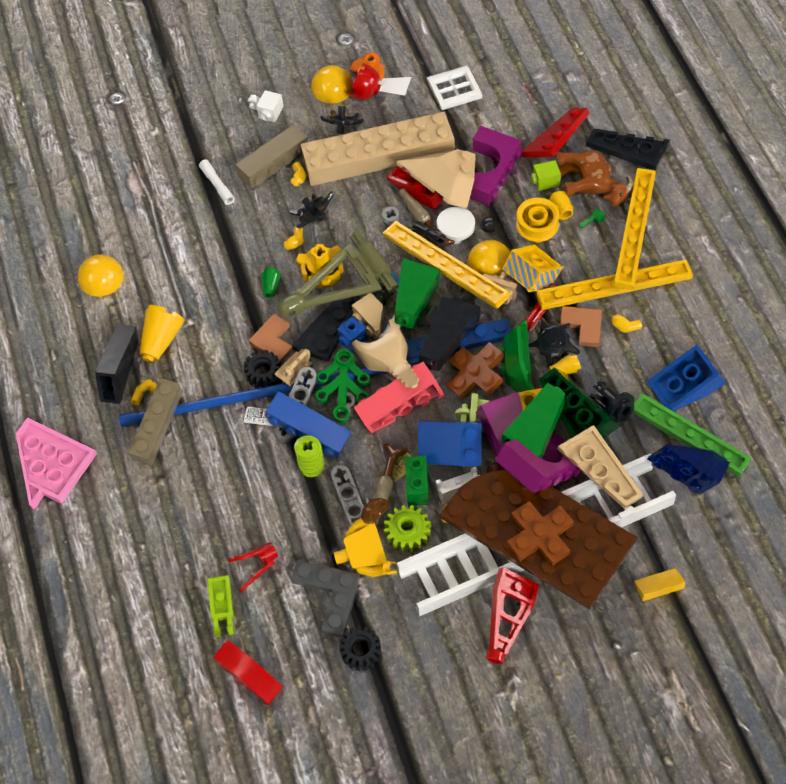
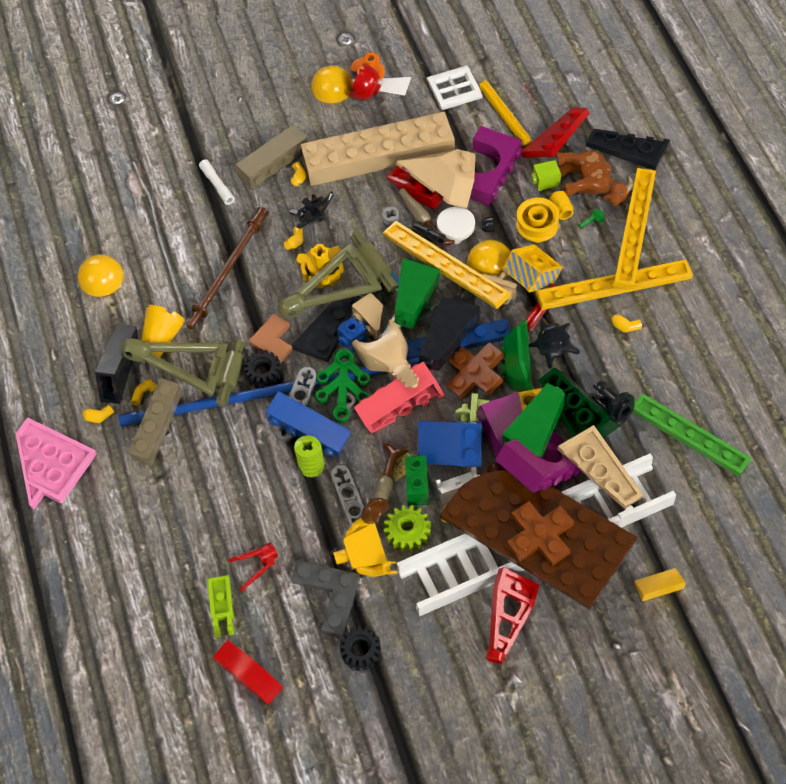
(97, 416): none -> yellow arm
(222, 374): none -> olive piece
(254, 224): none -> reddish brown bar
(256, 416): white sticker -> none
(267, 106): white brick -> none
(270, 281): green cone -> none
(290, 369): tan hinge -> none
(341, 120): black piece -> none
(505, 113): none -> yellow axle
(568, 364): yellow cone -> none
(587, 321): nougat tile -> none
(686, 379): blue slope -> none
(691, 466): clear blue slope -> none

